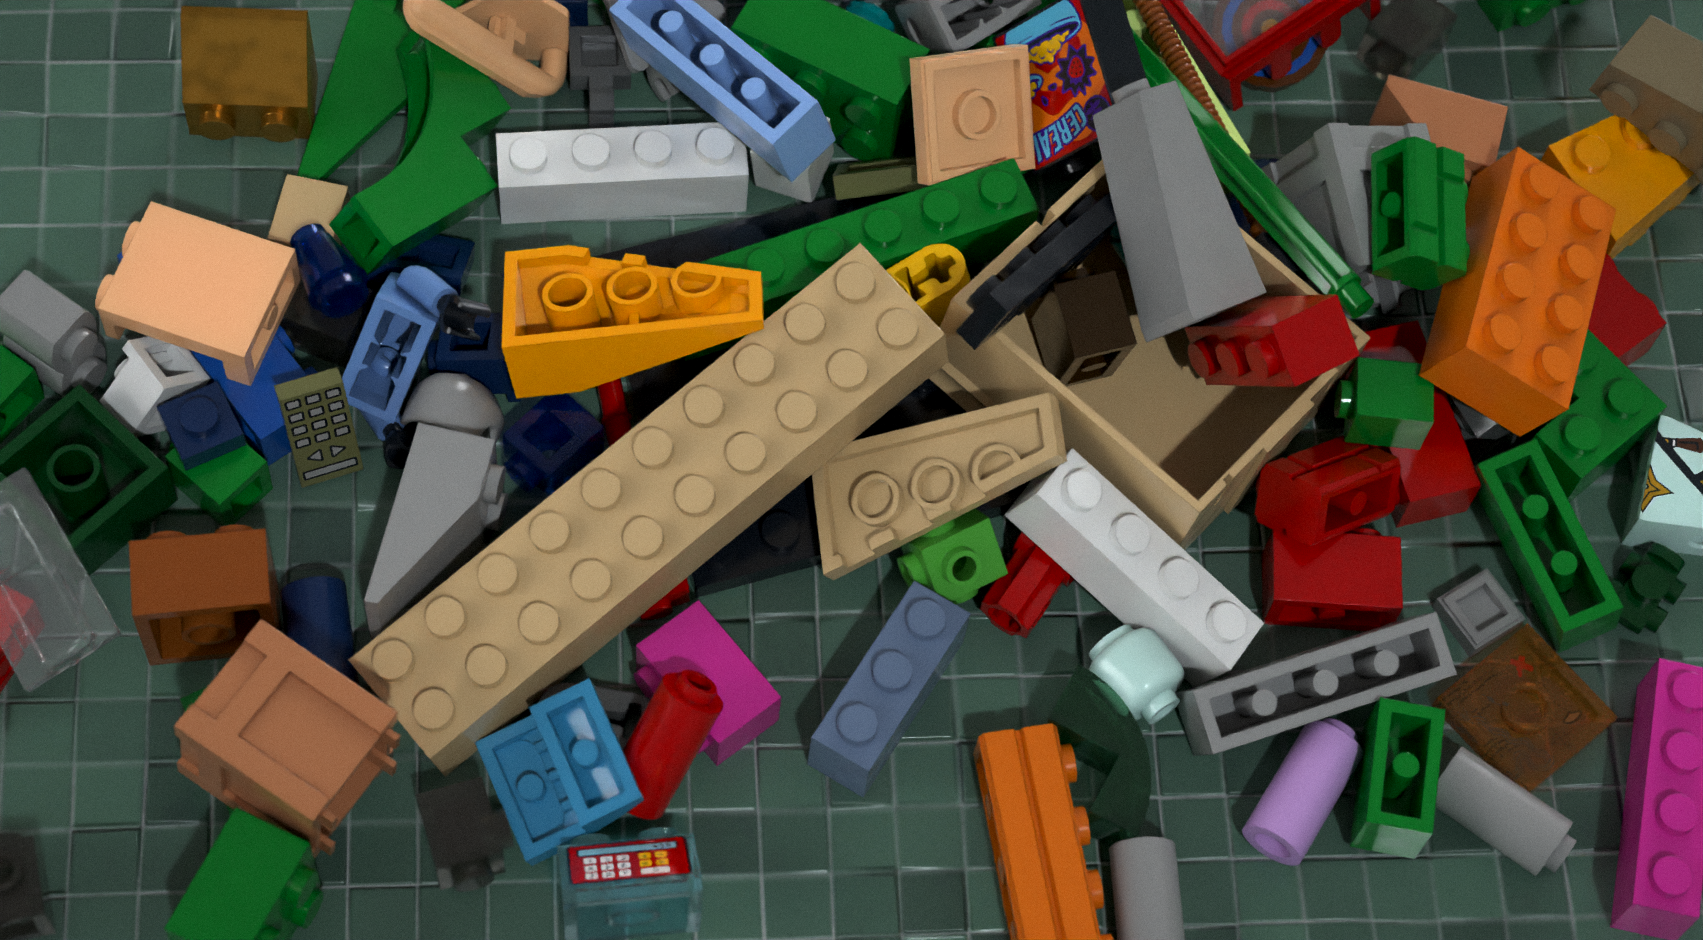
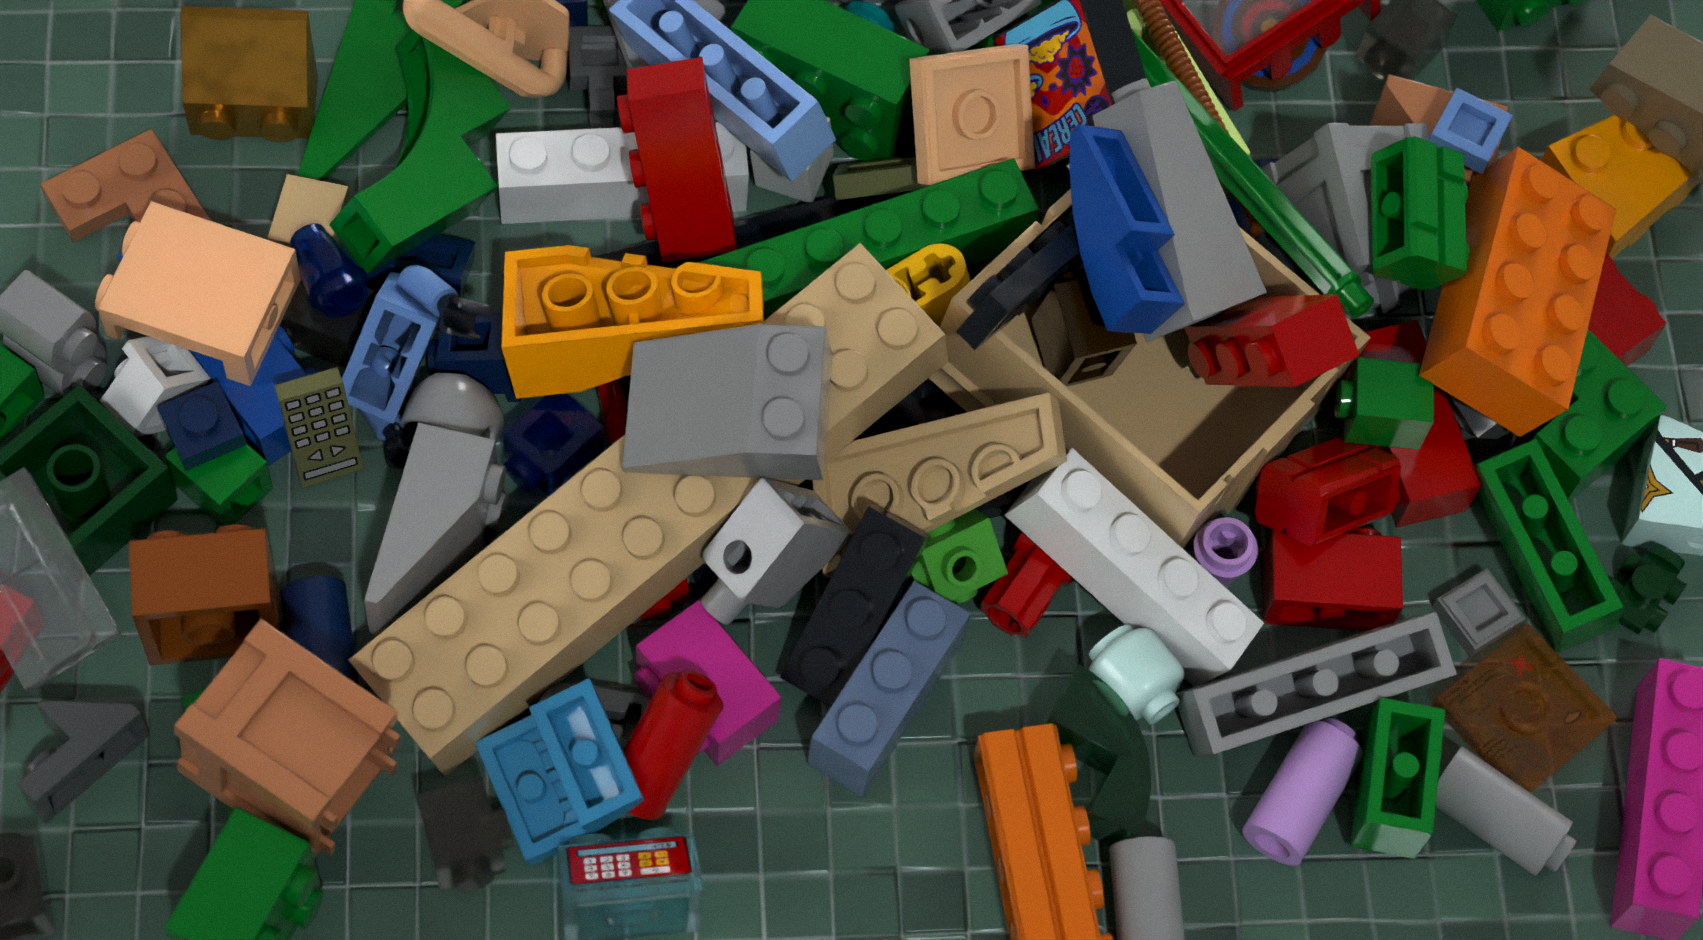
(94, 742): none -> dark grey slope
(119, 185): none -> nougat plate
(678, 160): none -> red brick
(731, 403): none -> light grey slope
(770, 548): none -> light grey torso
(855, 603): none -> black plate
(1120, 232): none -> blue slope
(1225, 549): none -> lavender cone
(1471, 129): none -> medium blue plate

